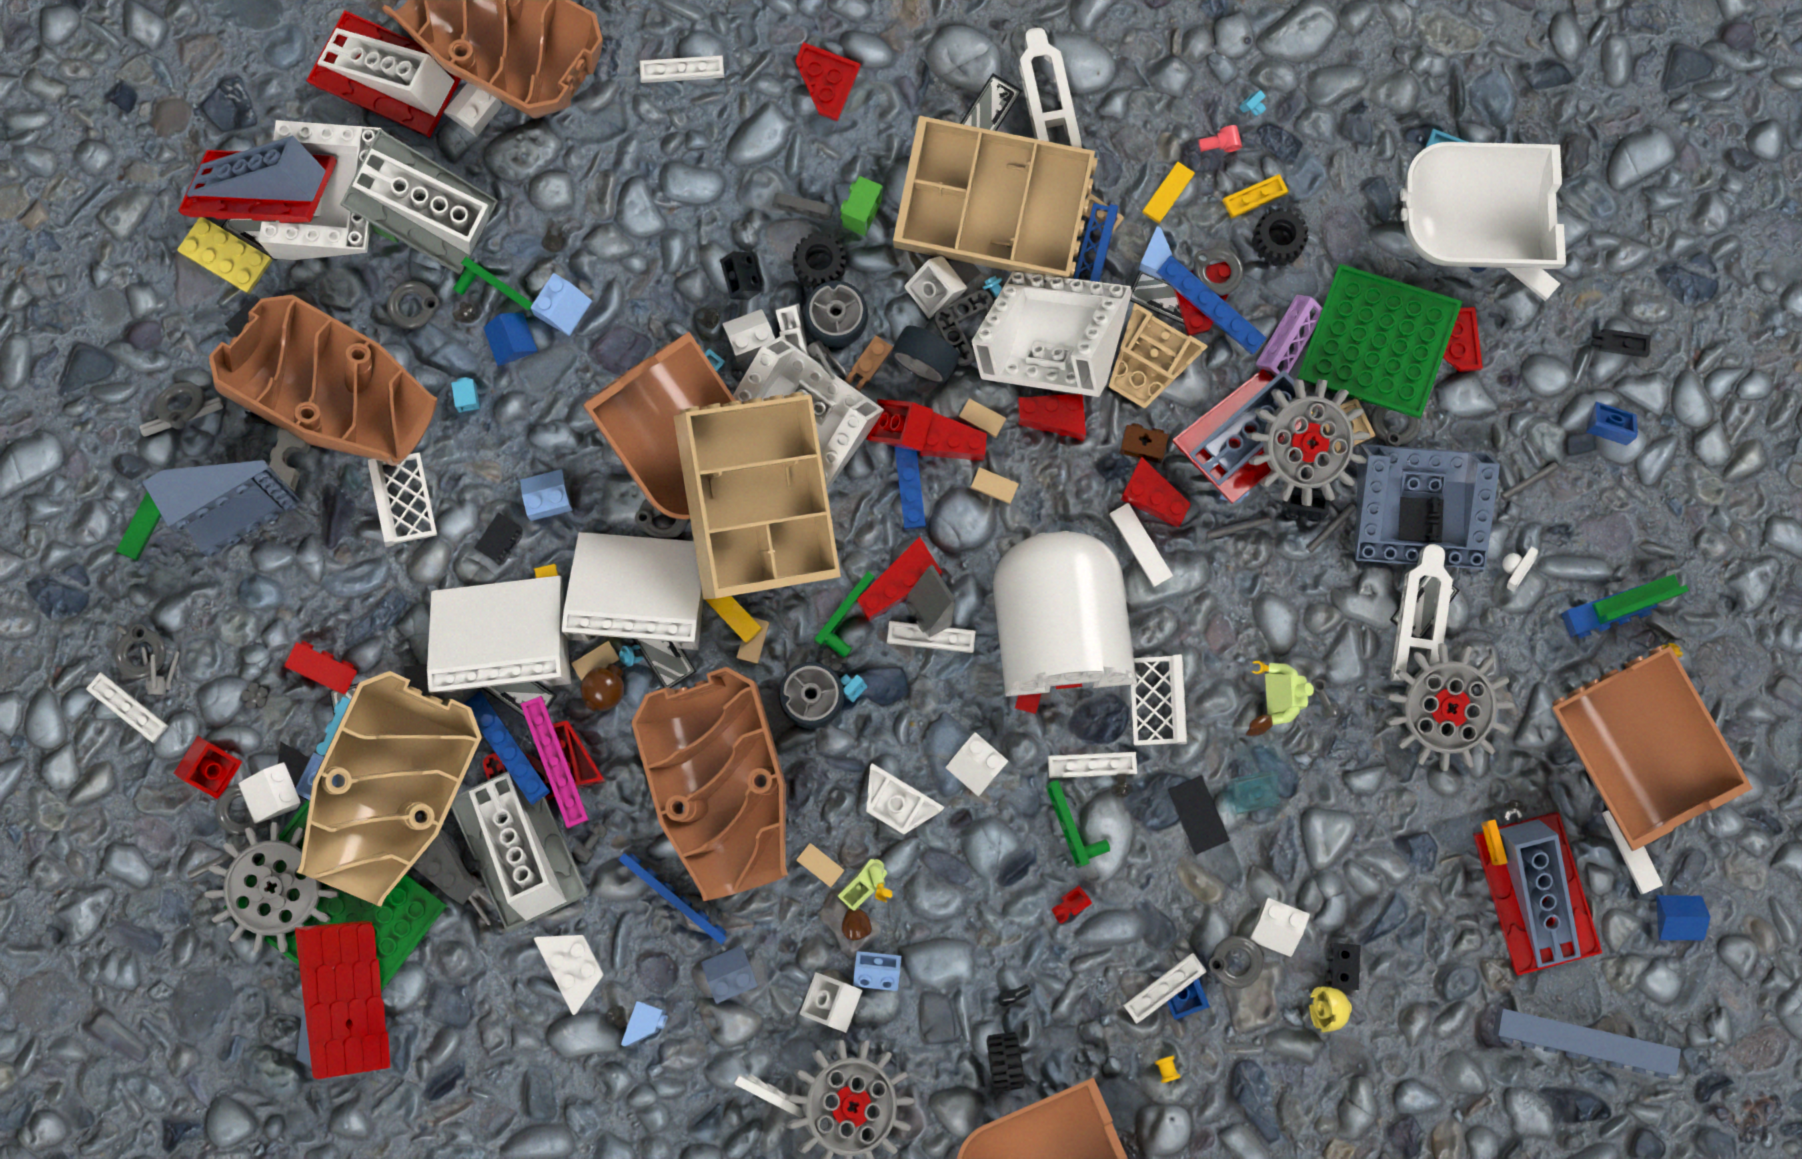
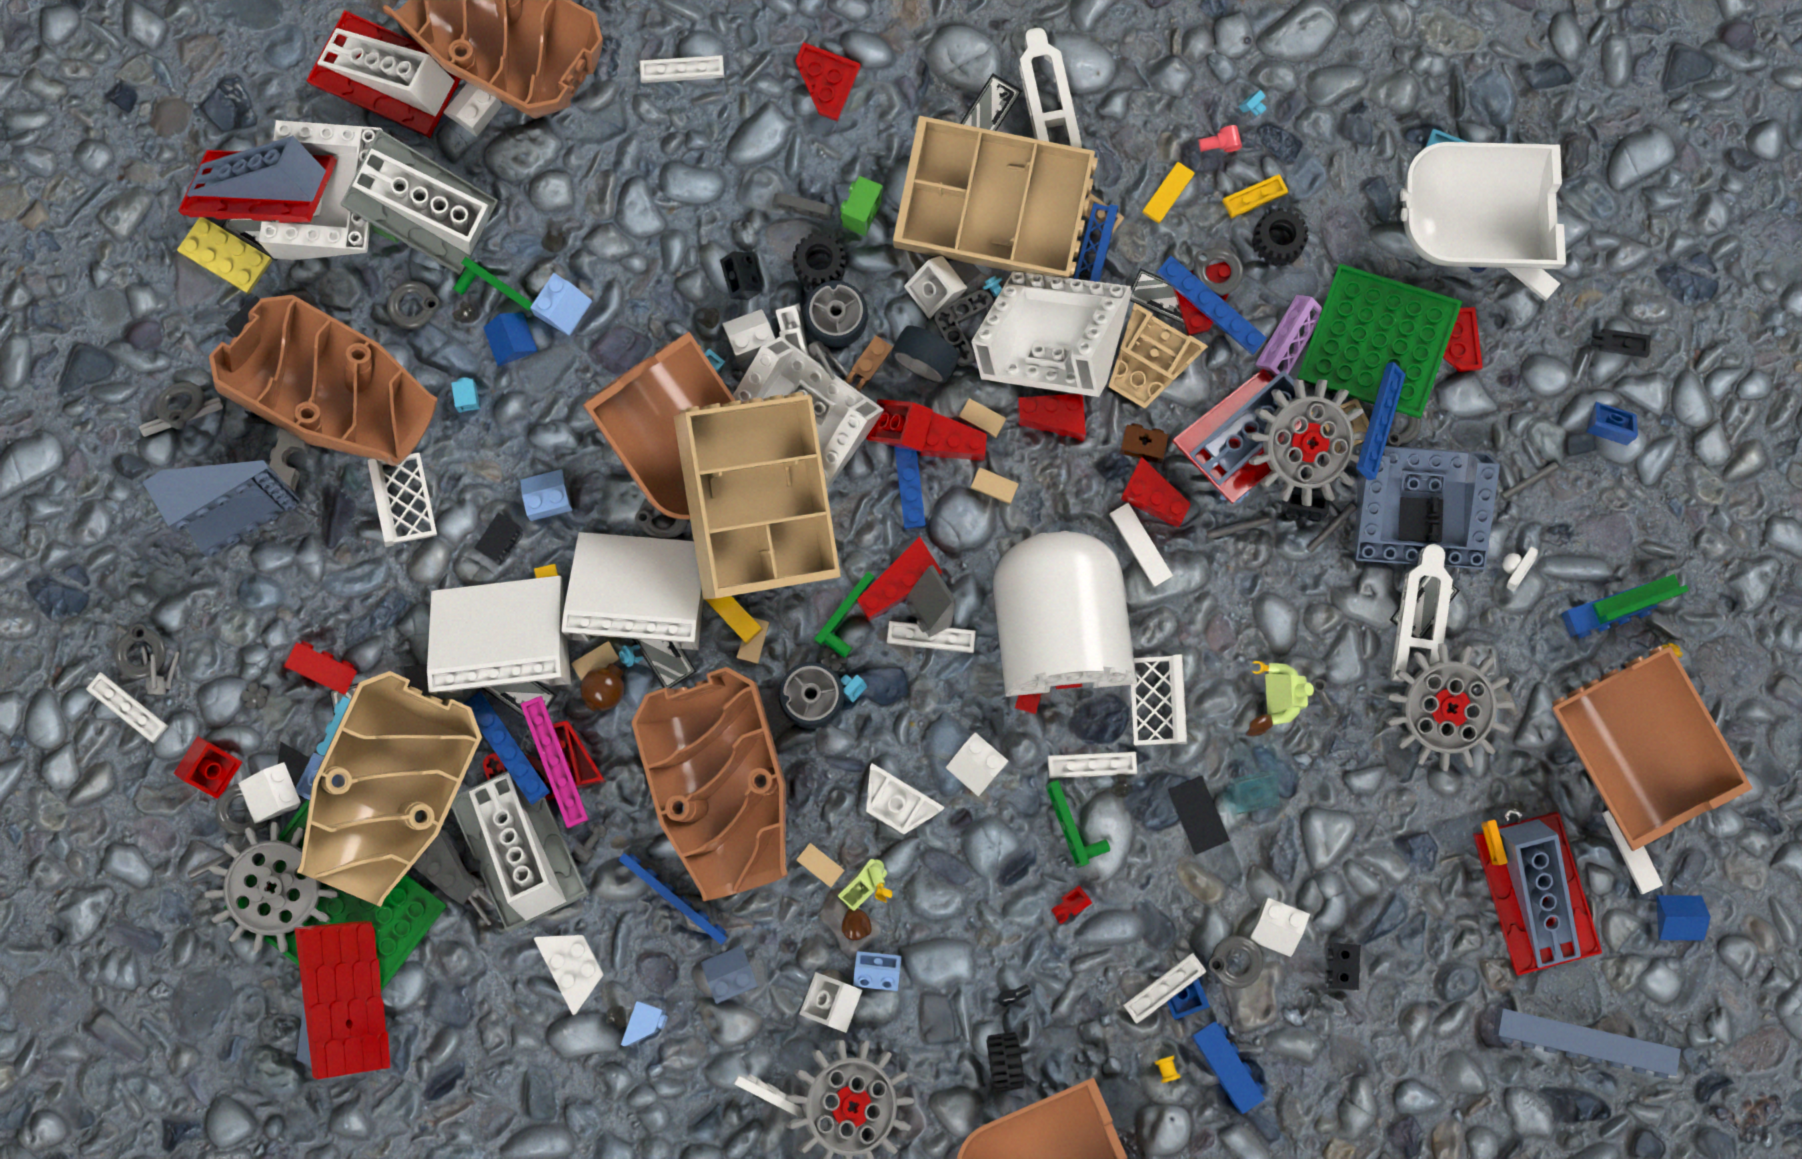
(140, 529): green piece -> none
(1155, 254): light blue slope -> none
(1227, 1066): none -> blue brick
(1330, 1009): light yellow cylinder -> none
(1381, 421): none -> blue plate

